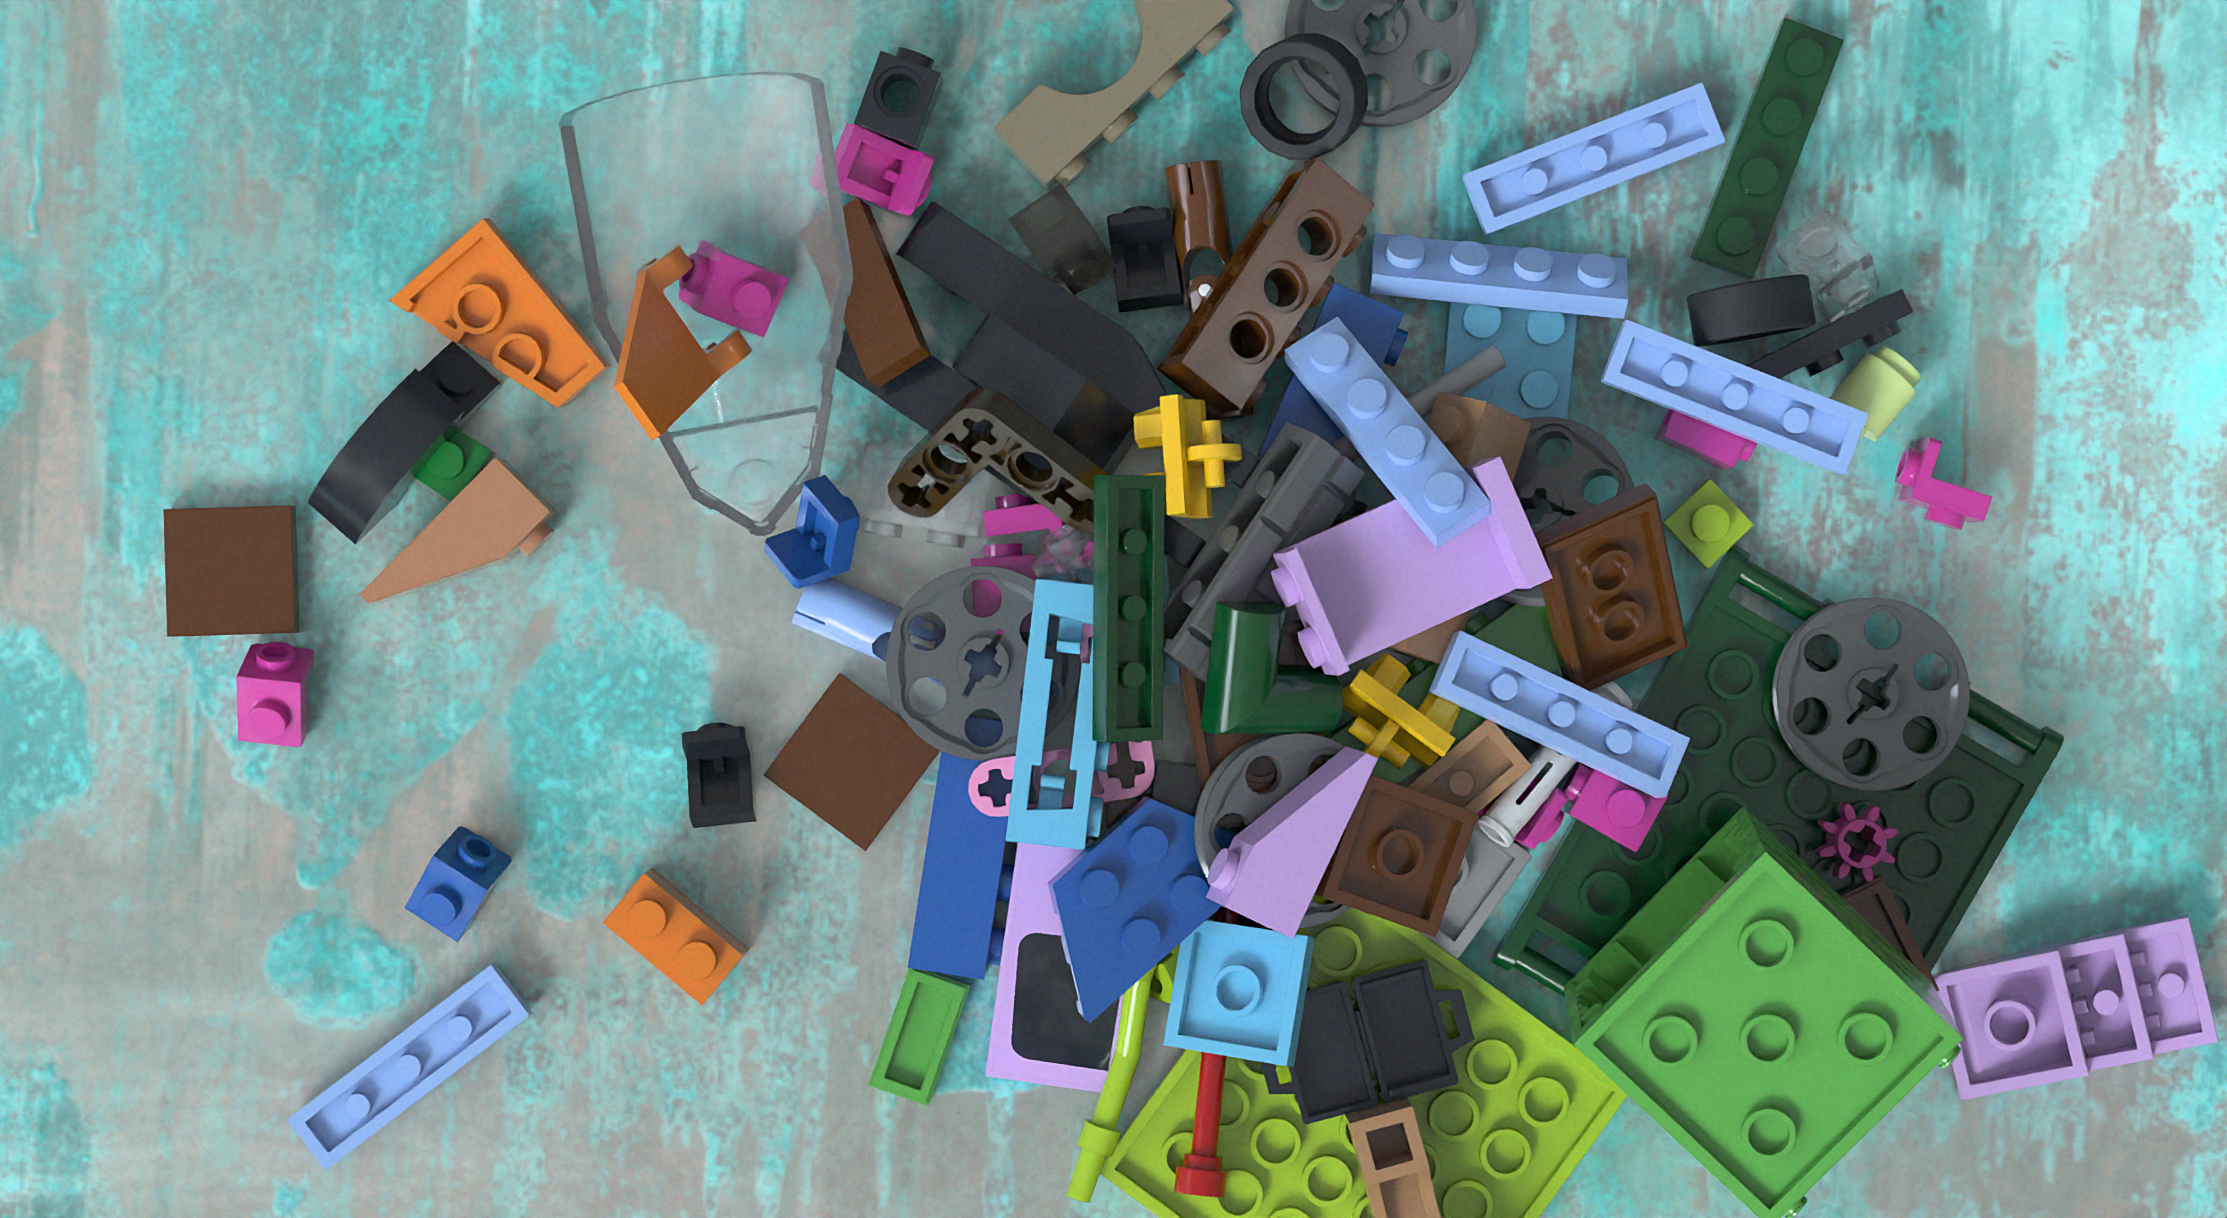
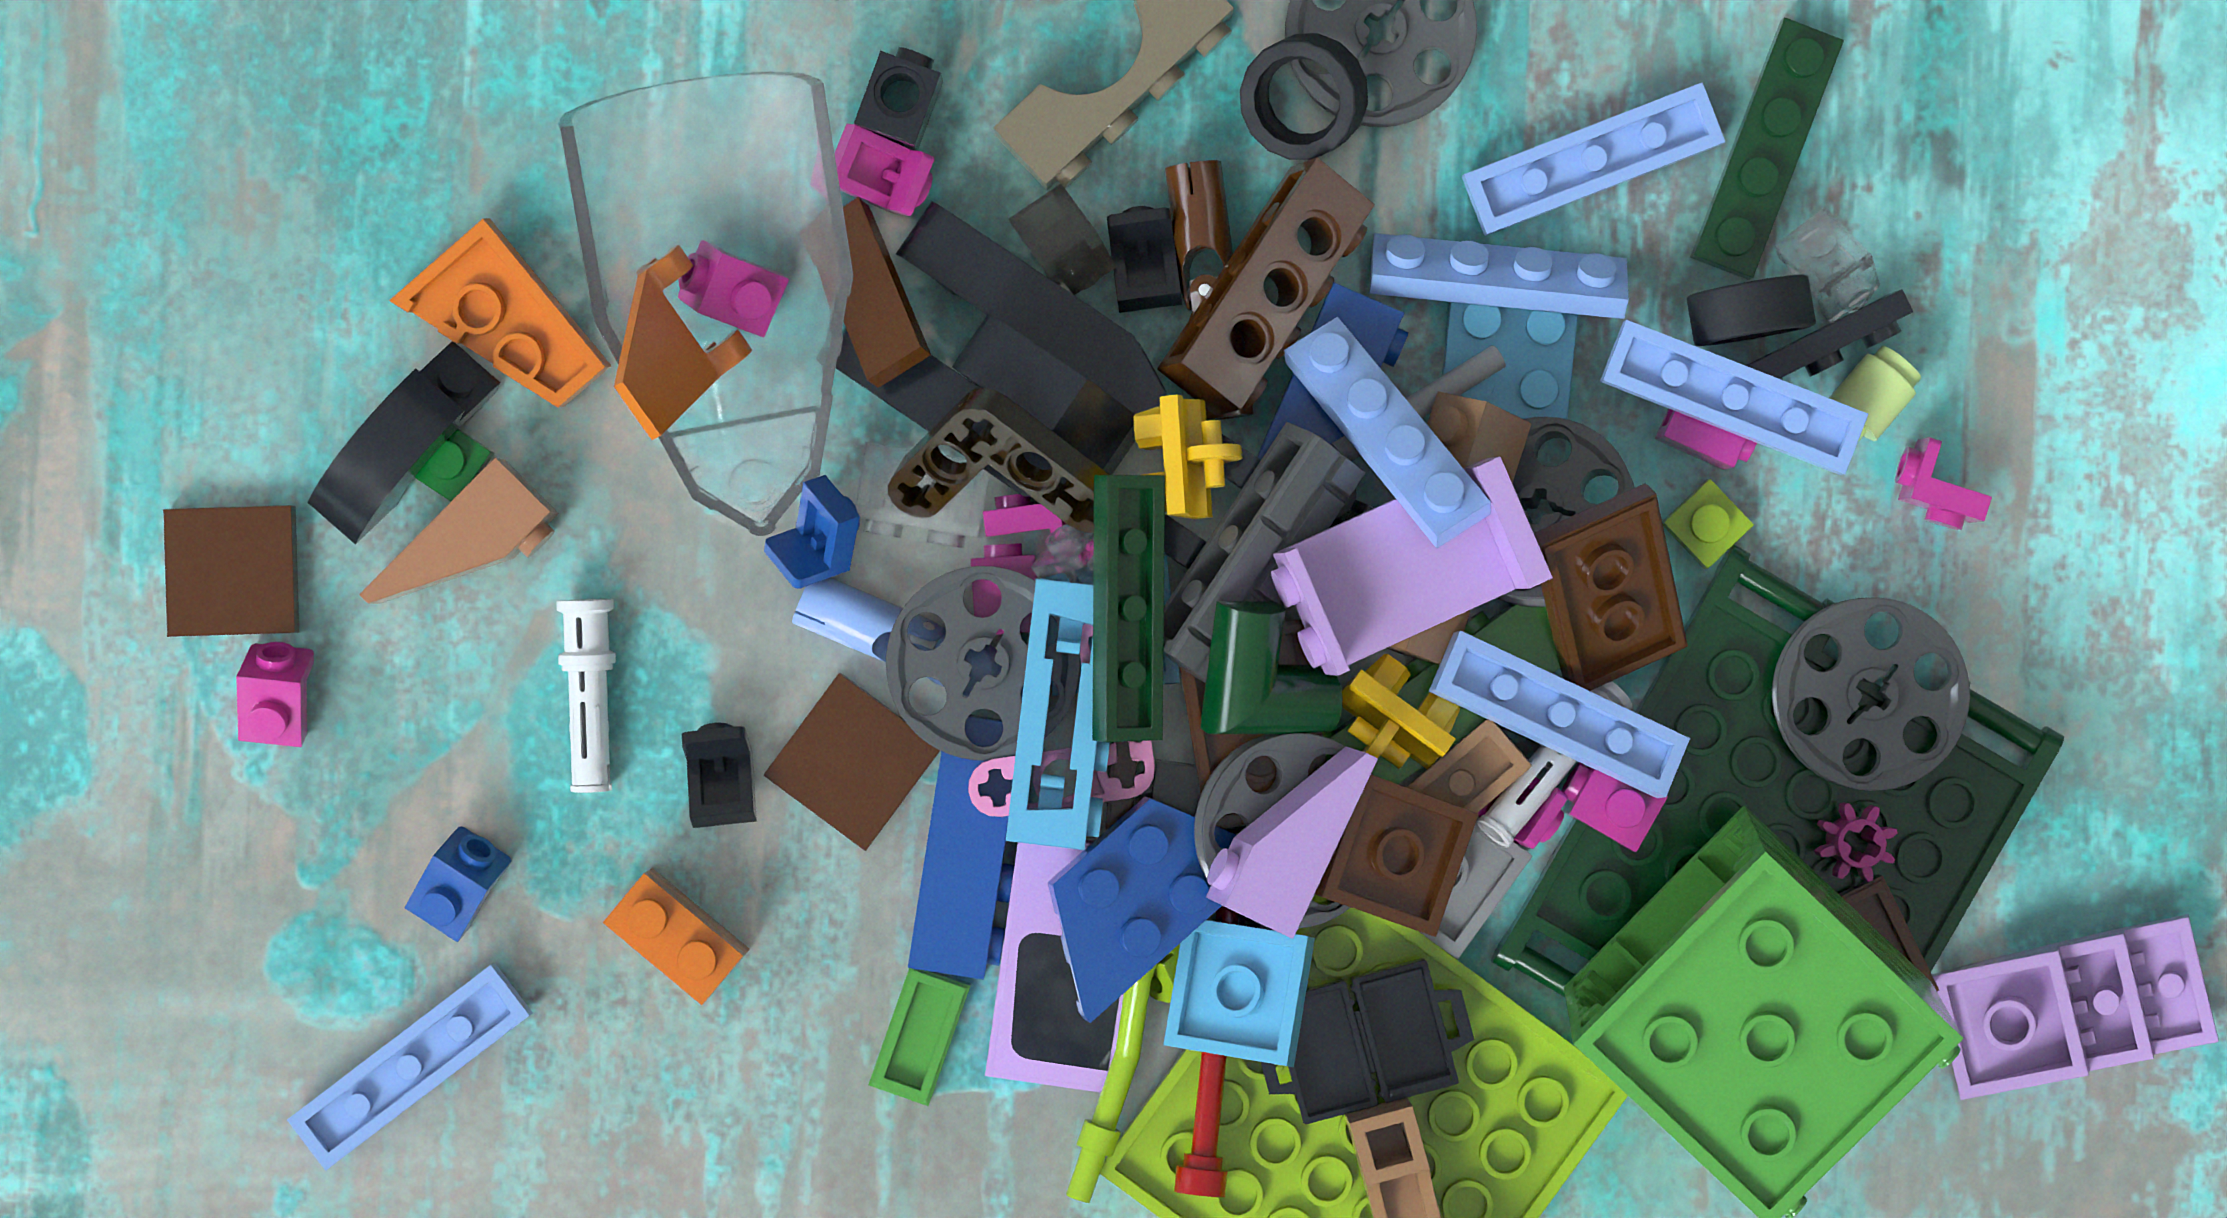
(587, 661): none -> white pin

